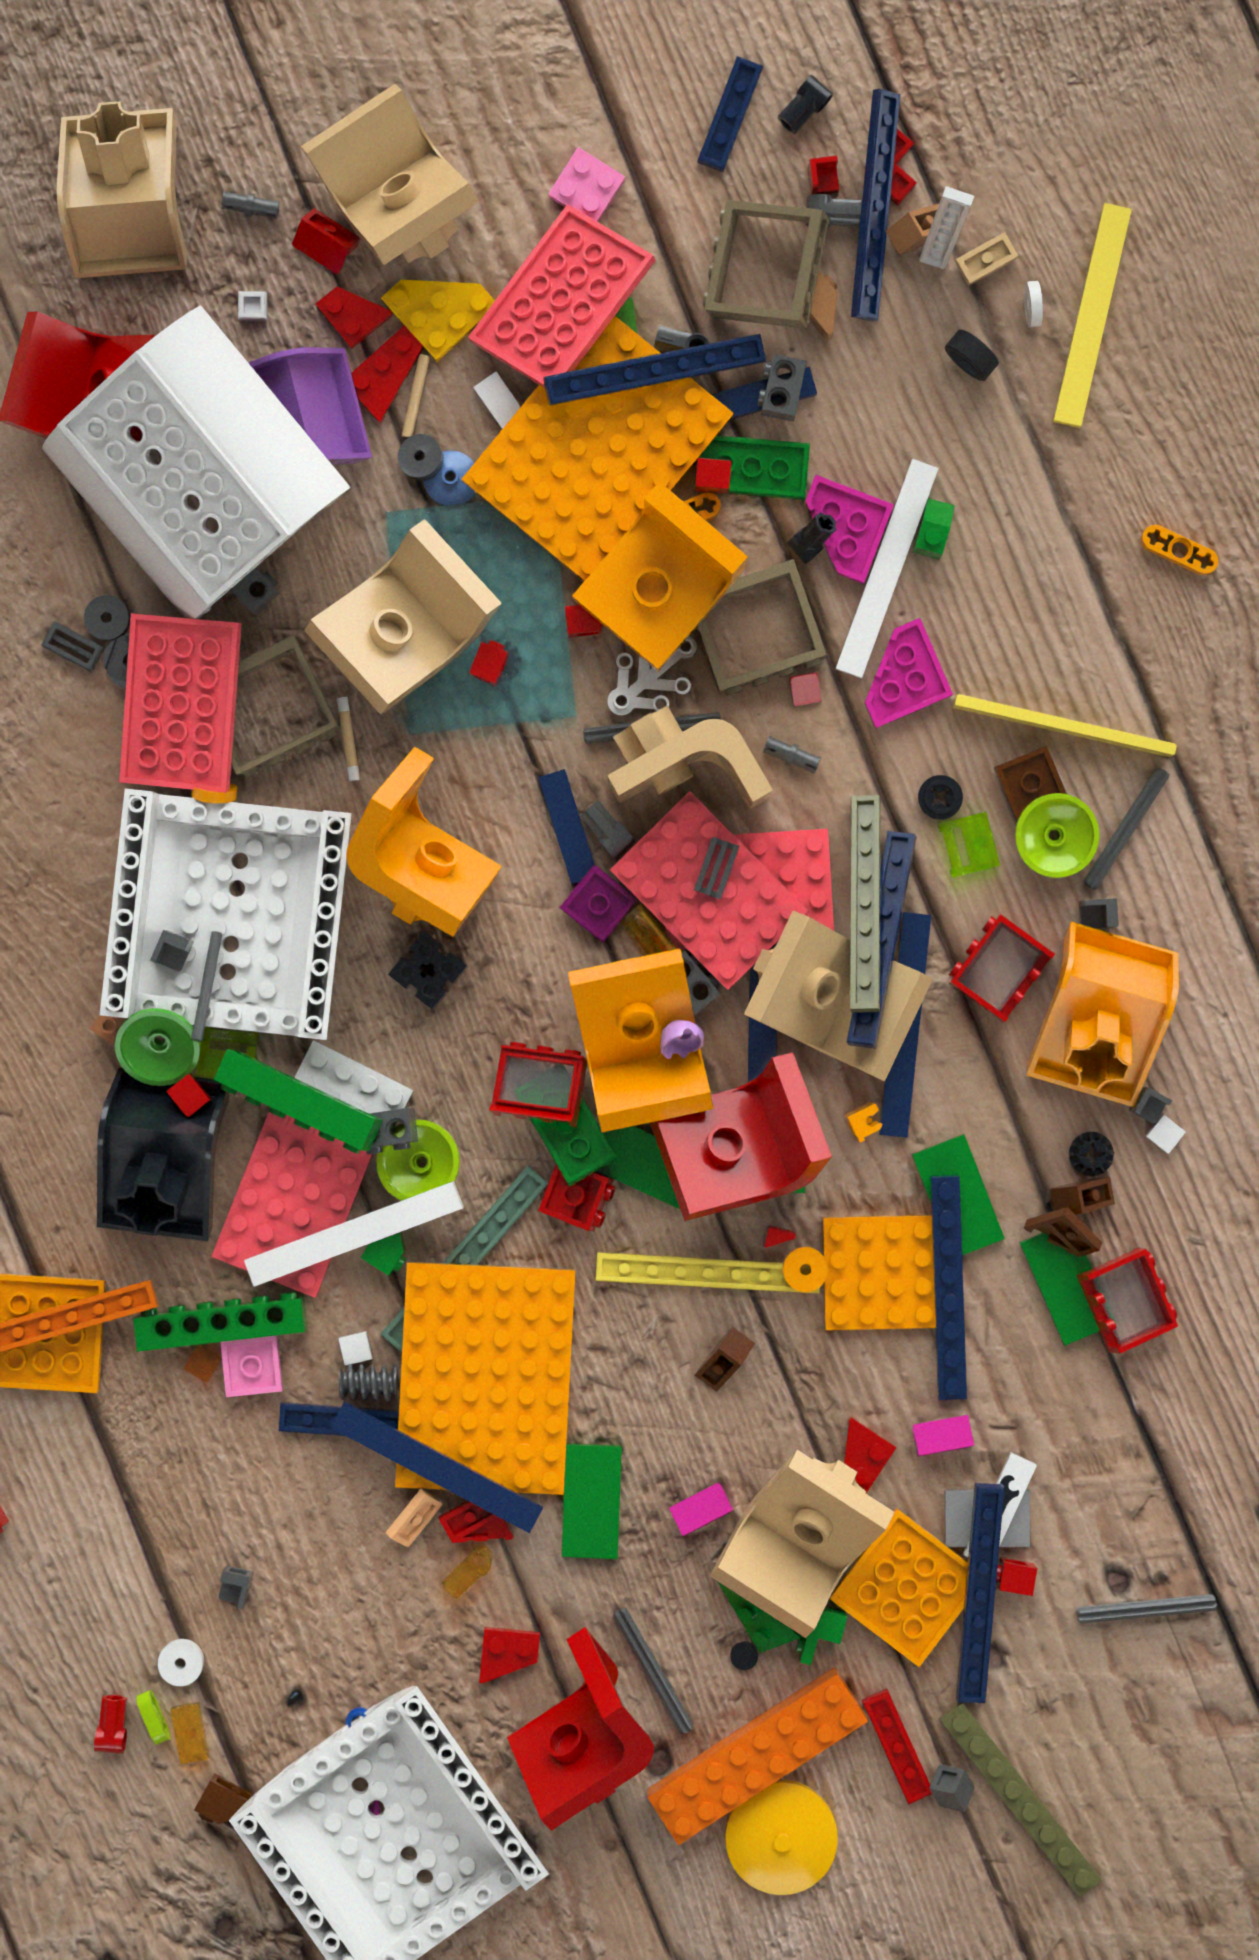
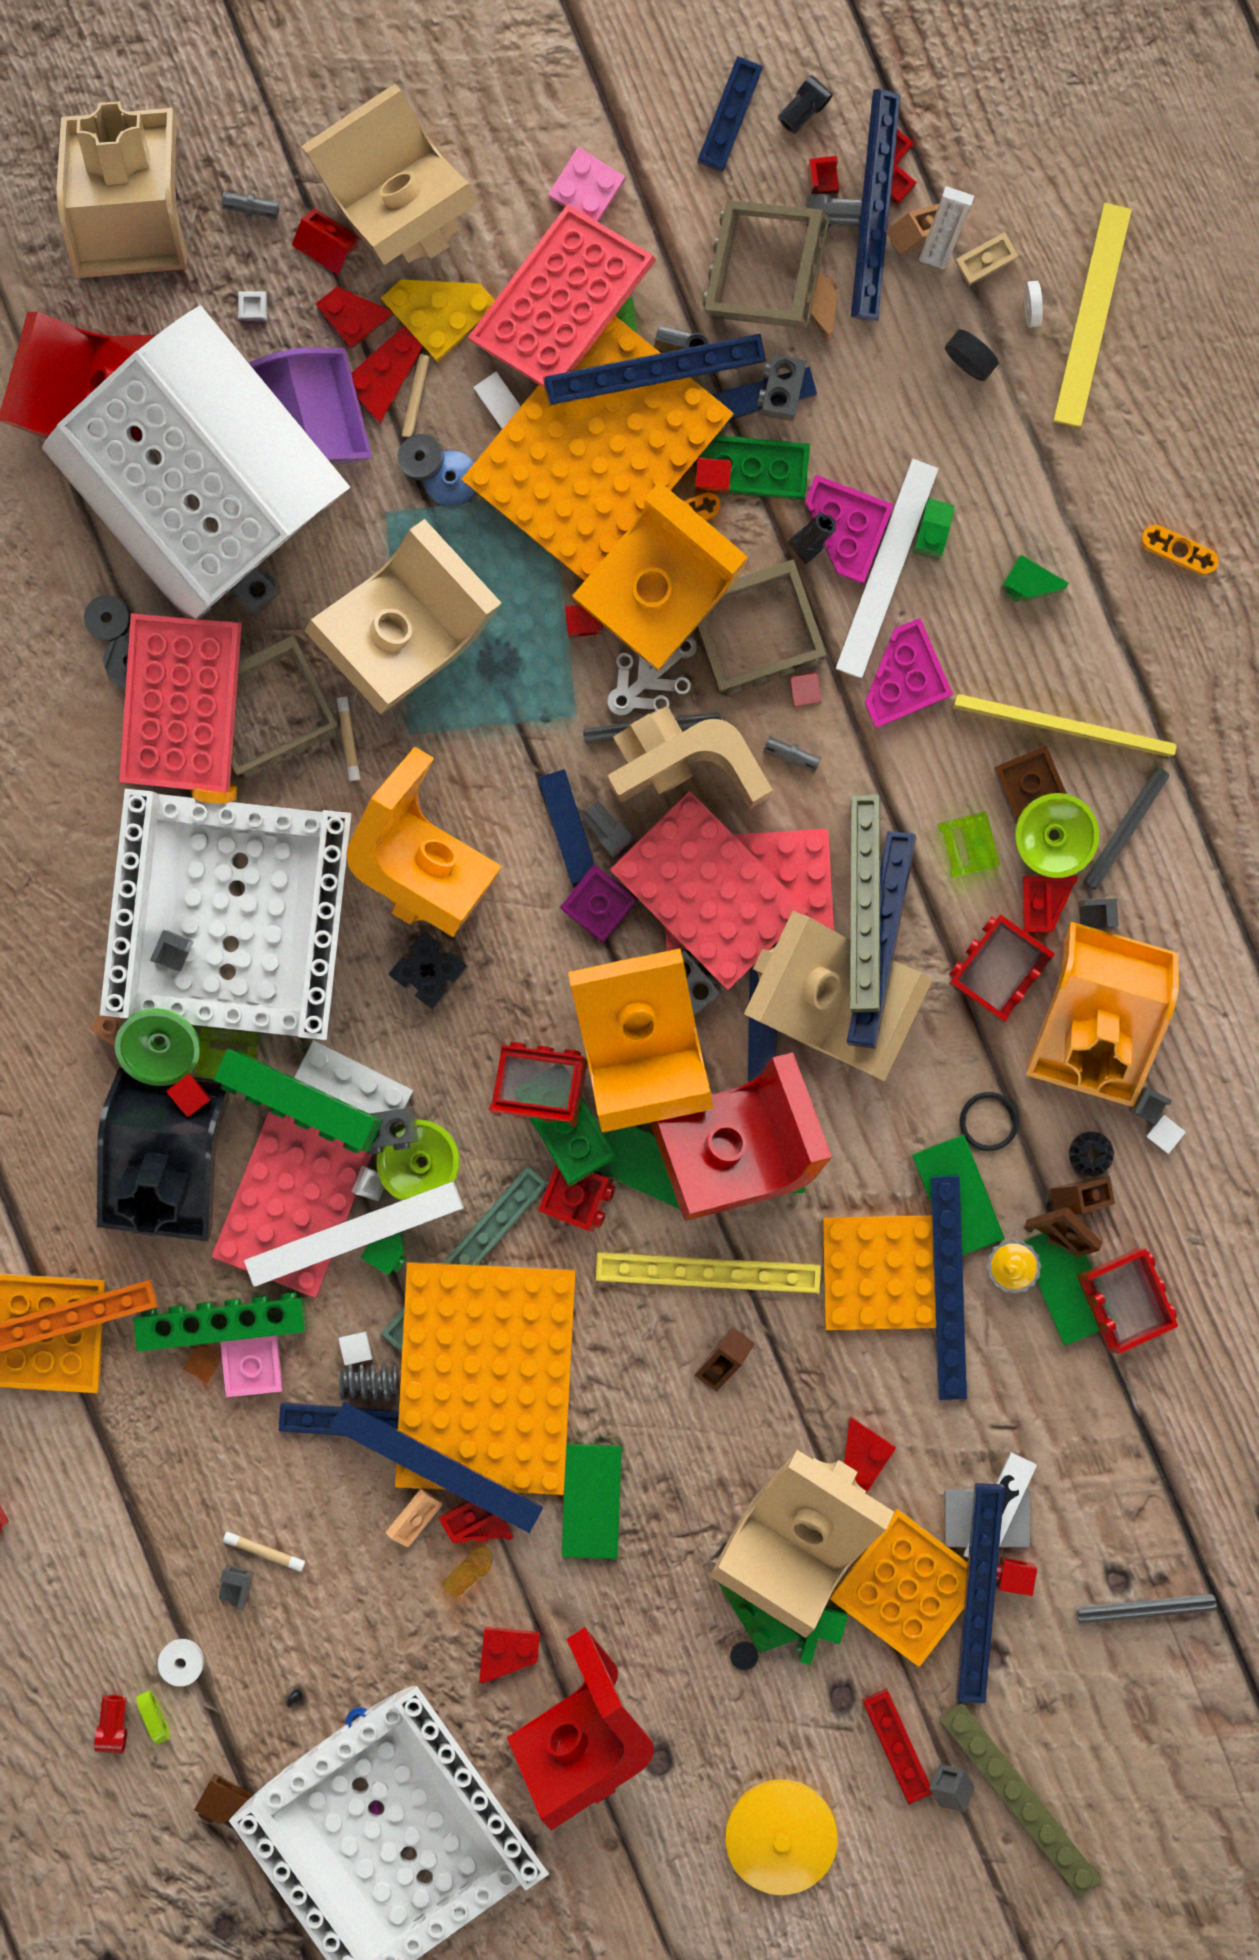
(94, 658): dark grey tile -> none
(190, 1733): clear yellow plate -> none
(206, 986): dark grey bar -> none
(263, 1551): none -> tan bar
(368, 1184): none -> white tile
(489, 662): red brick -> none
(647, 931): clear yellow plate -> none
(653, 1670): dark grey axle -> none
(681, 1038): lavender hair -> none
(701, 1509): dark pink hinge -> none
(724, 845): dark grey tile -> none
(756, 1755): orange brick -> none
(777, 1235): red slope -> none
(799, 1257): light orange piece -> none
(858, 1121): light orange hinge -> none
(900, 1079): dark blue tile -> none
(940, 783): black gear -> none
(942, 1435): dark pink hinge -> none
(989, 1095): none -> black tyre
(1013, 1266): none -> yellow piece
(1031, 581): none -> green slope
(1044, 901): none -> red wing

